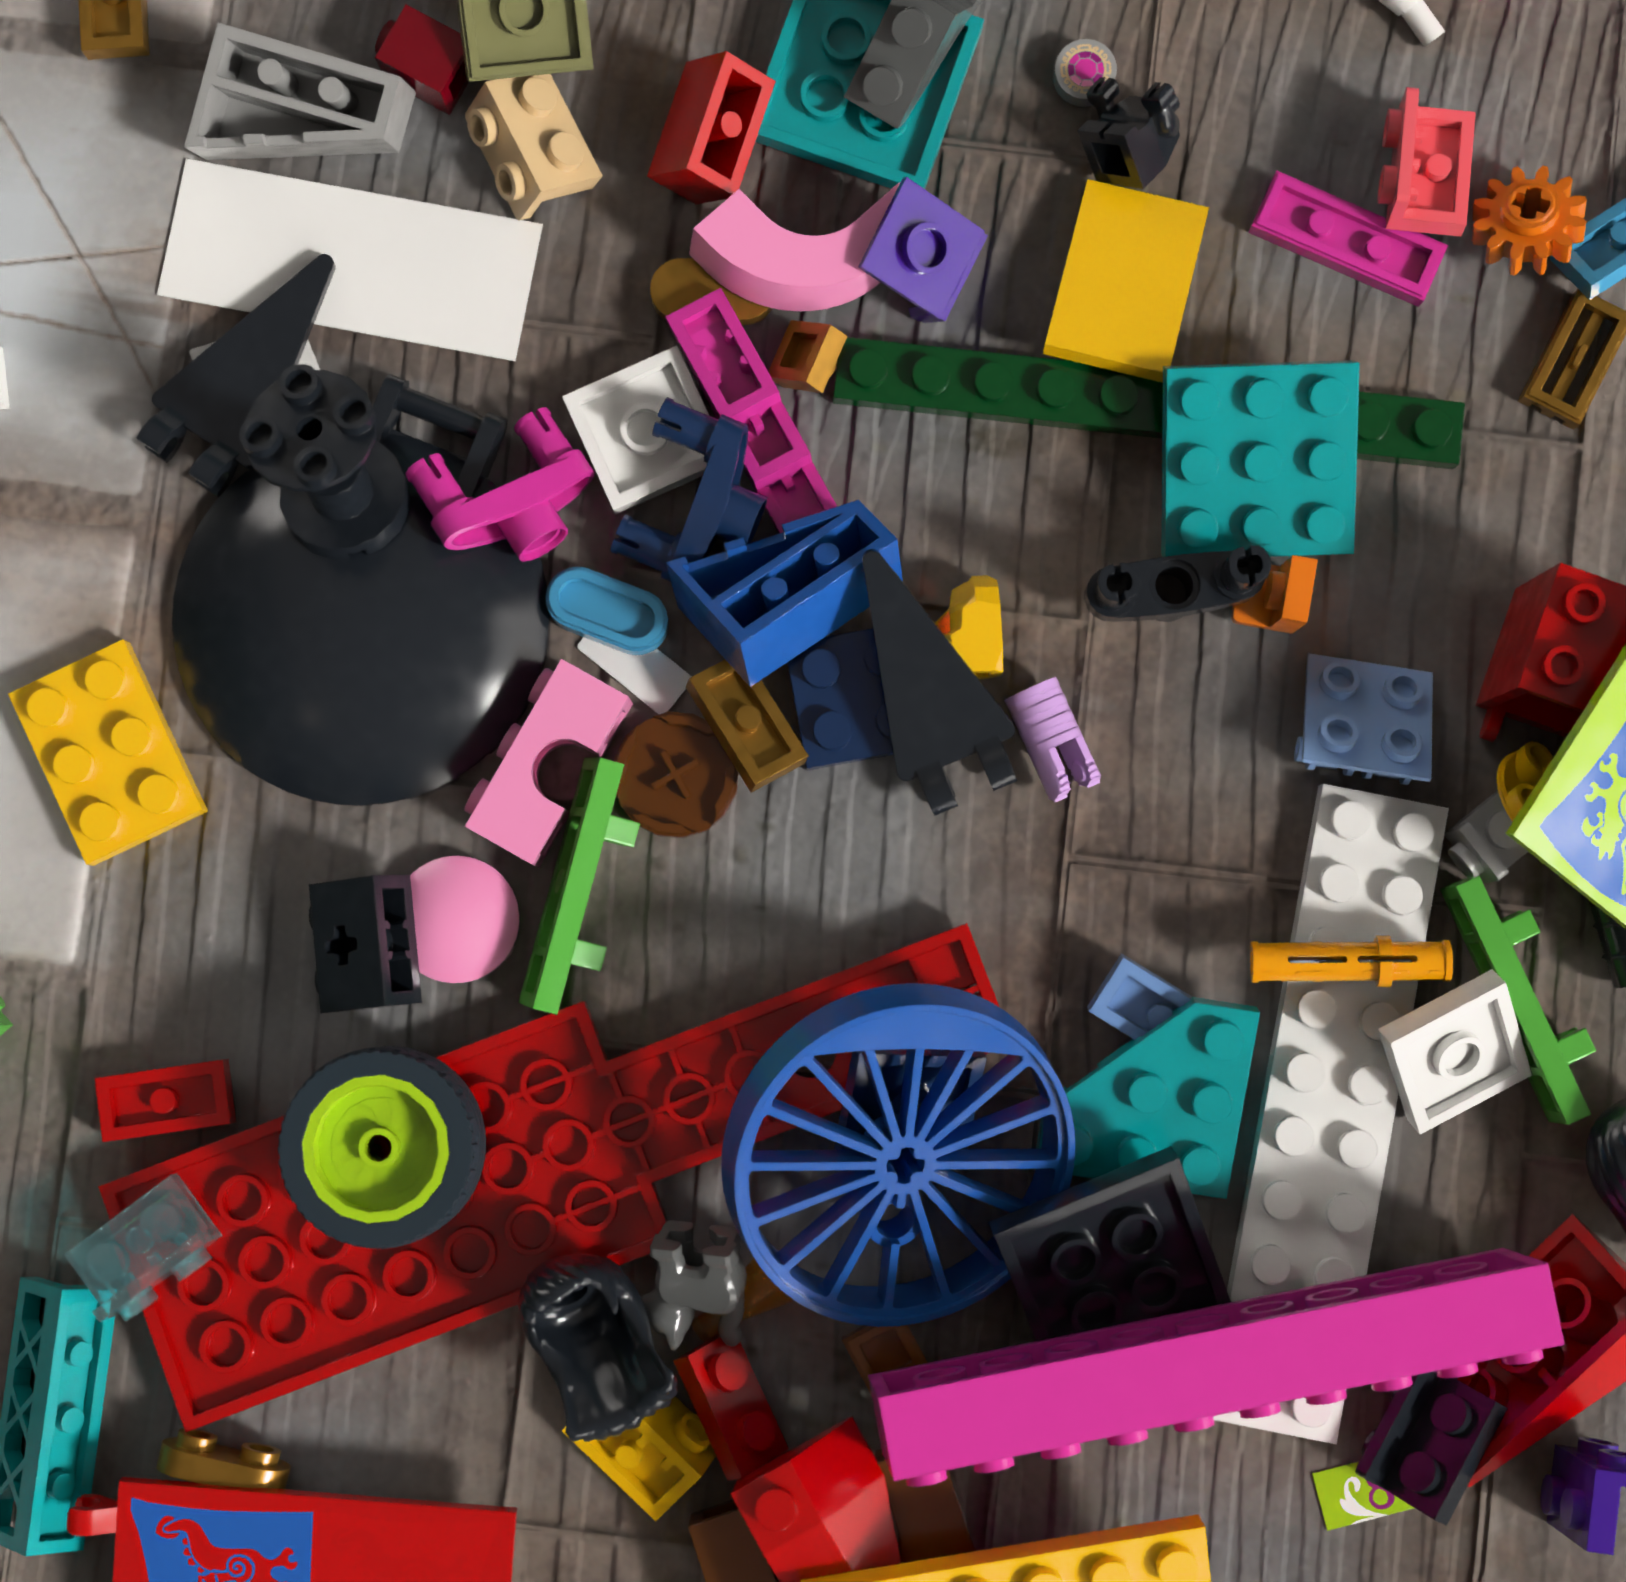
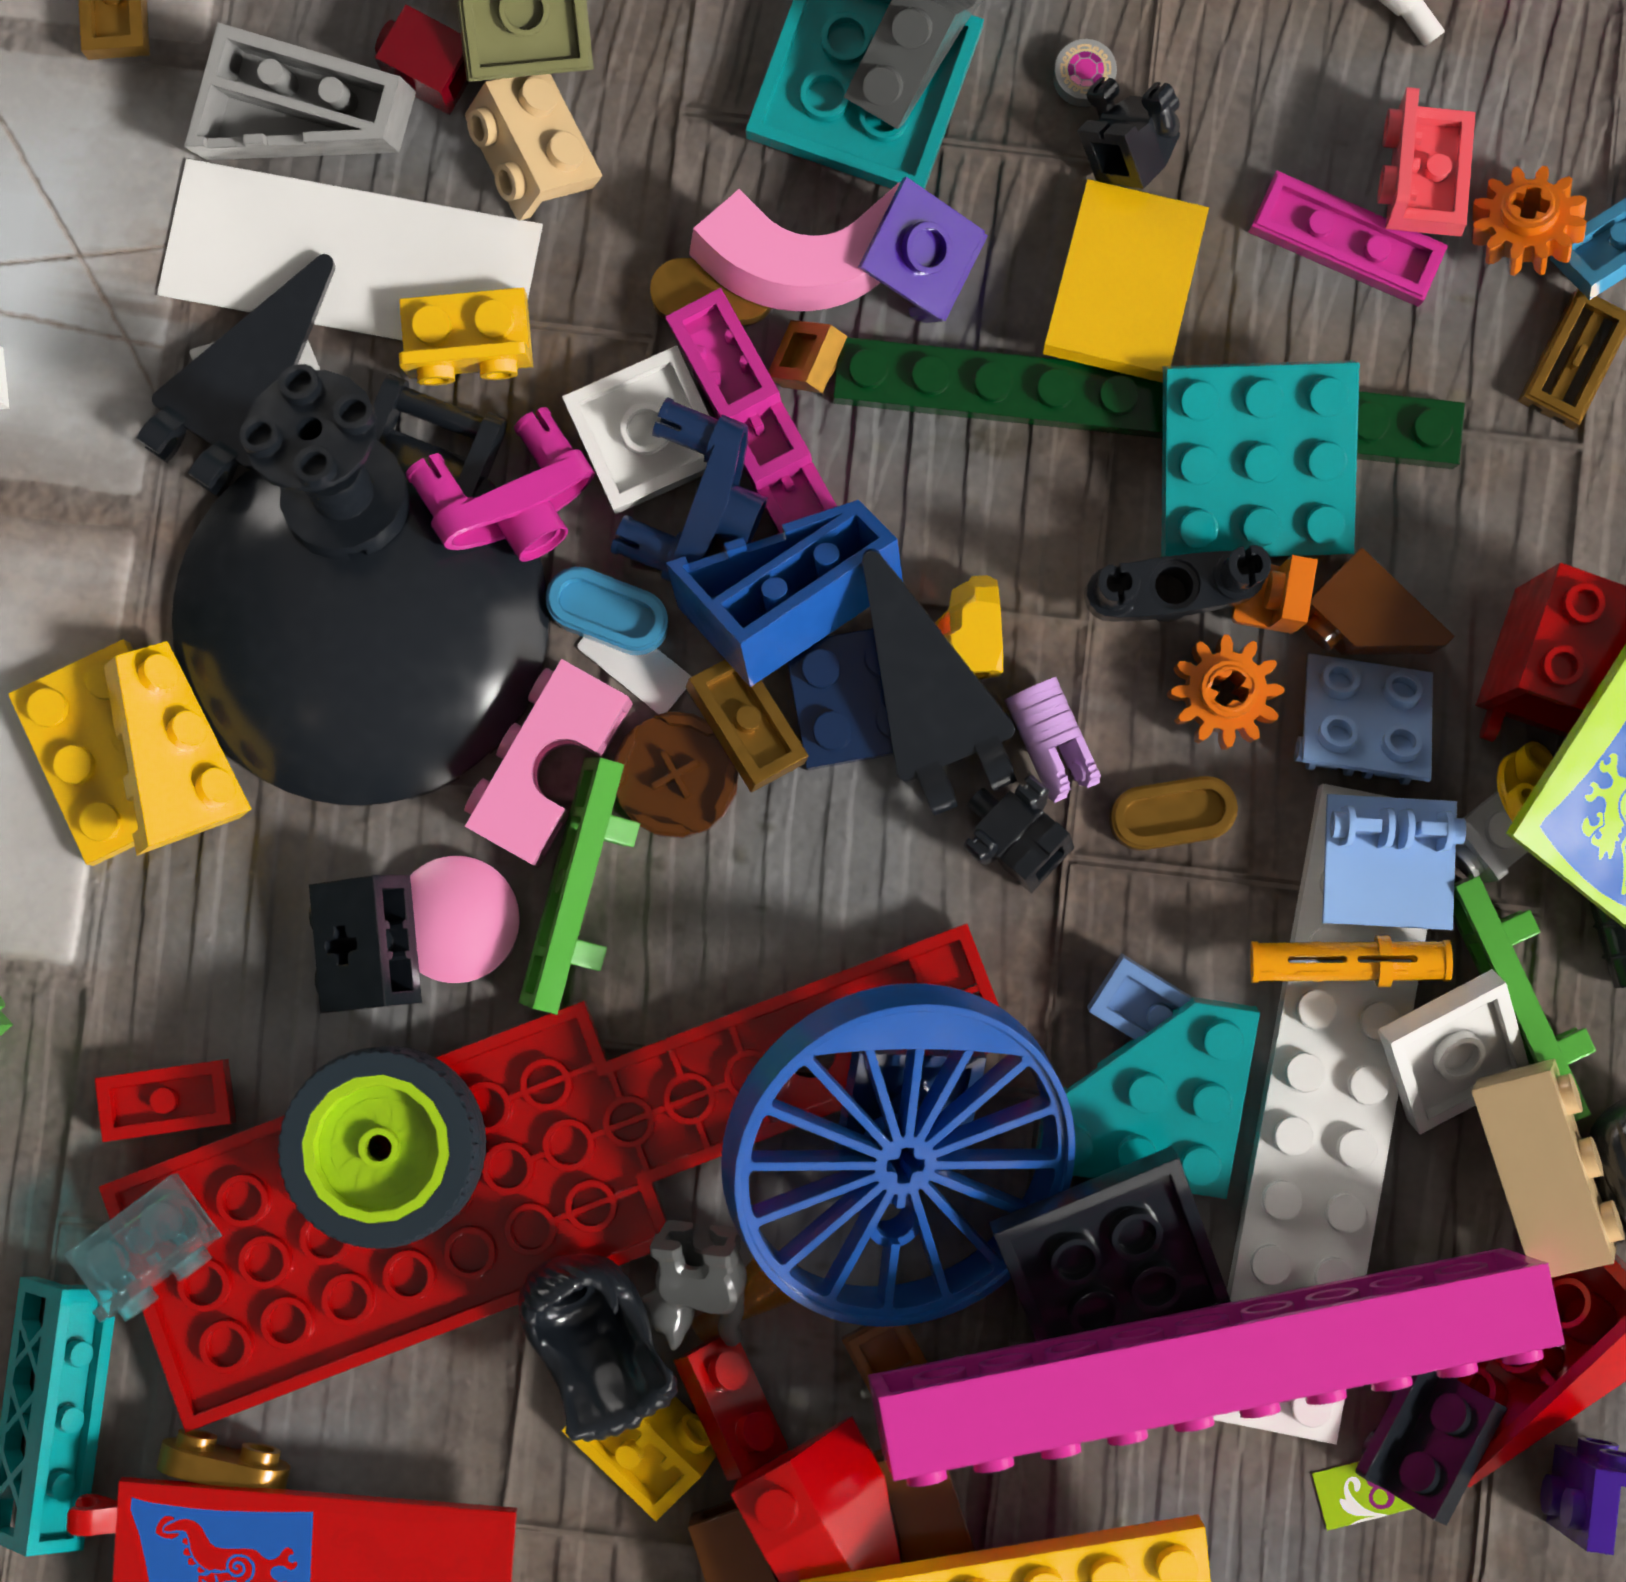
(171, 753): none -> yellow wing
(465, 335): none -> yellow bracket
(711, 128): red brick -> none
(1019, 833): none -> black piece
(1173, 813): none -> pearl gold tile
(1249, 684): none -> orange gear
(1371, 613): none -> reddish brown slope
(1390, 861): none -> light blue hinge
(1548, 1167): none -> tan brick

